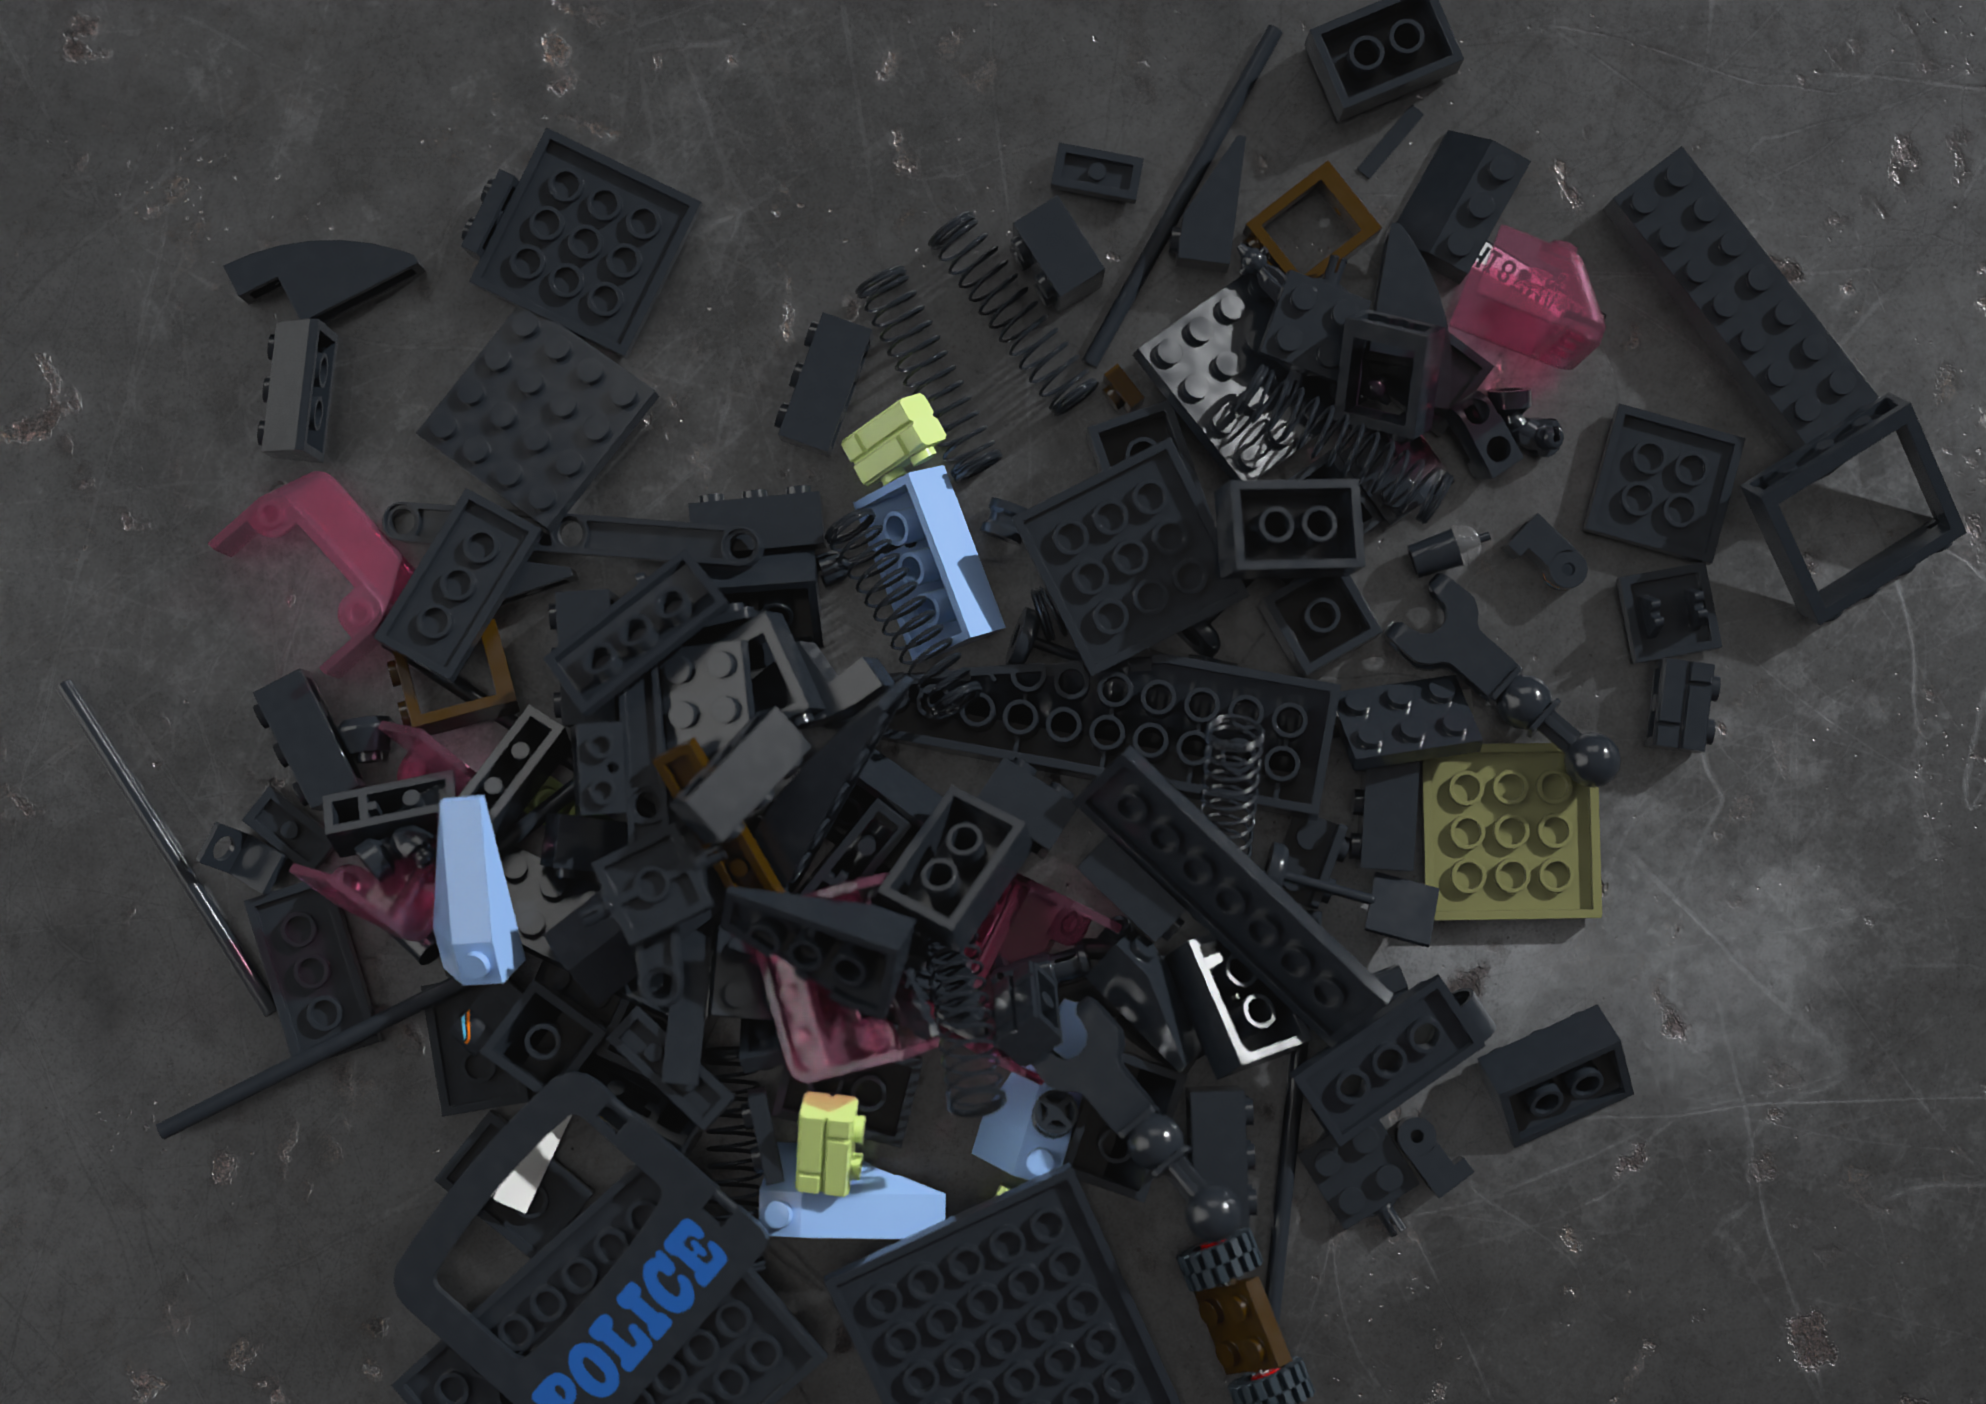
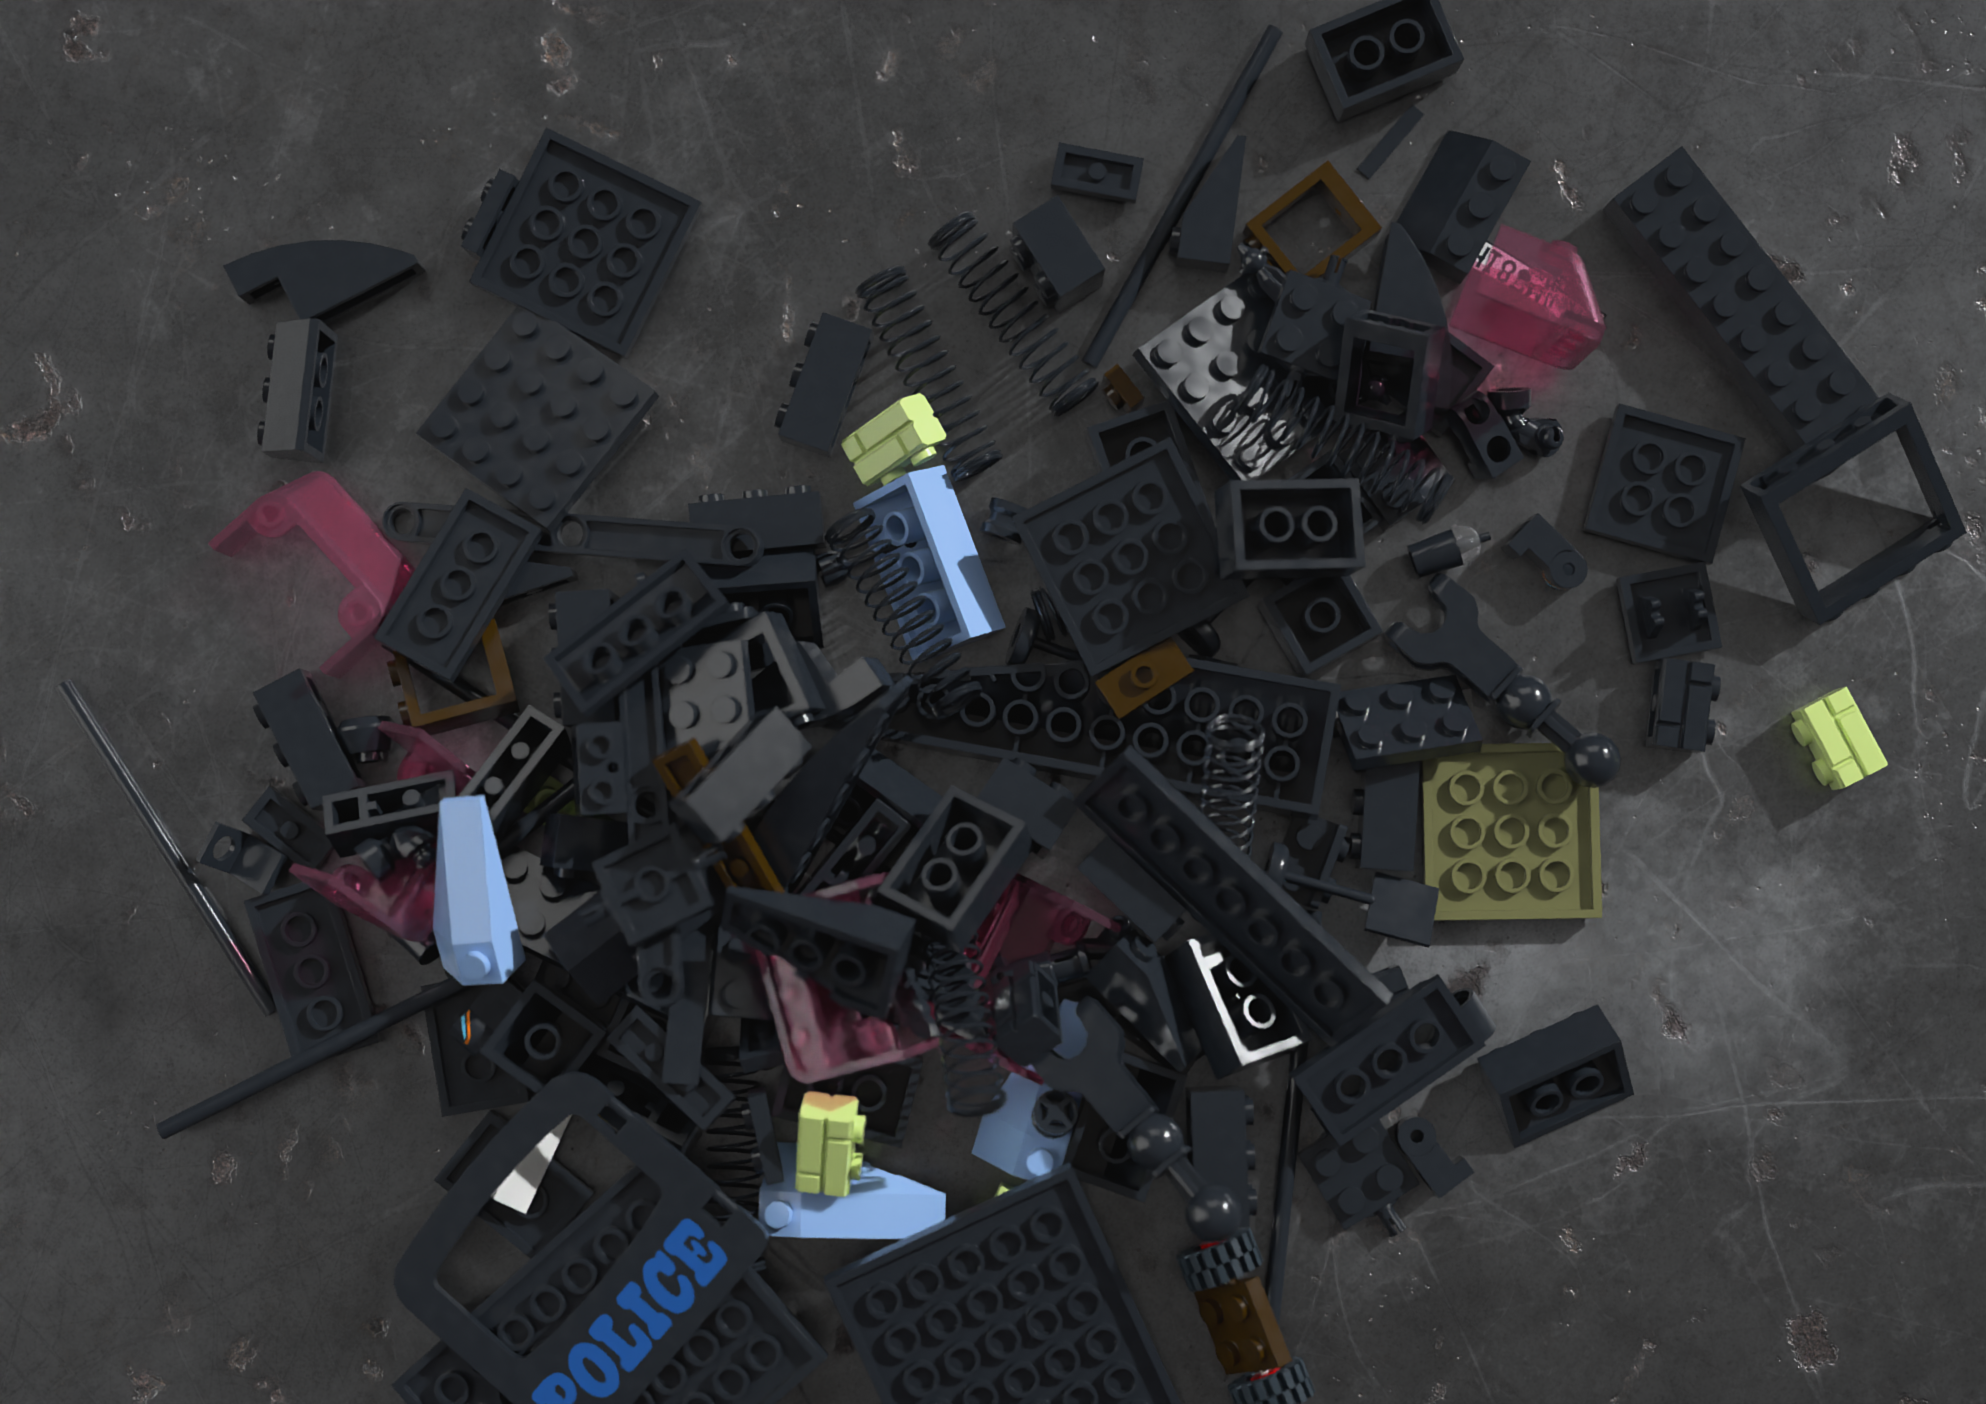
(1144, 677): none -> dark brown plate
(1837, 739): none -> yellowish green brick

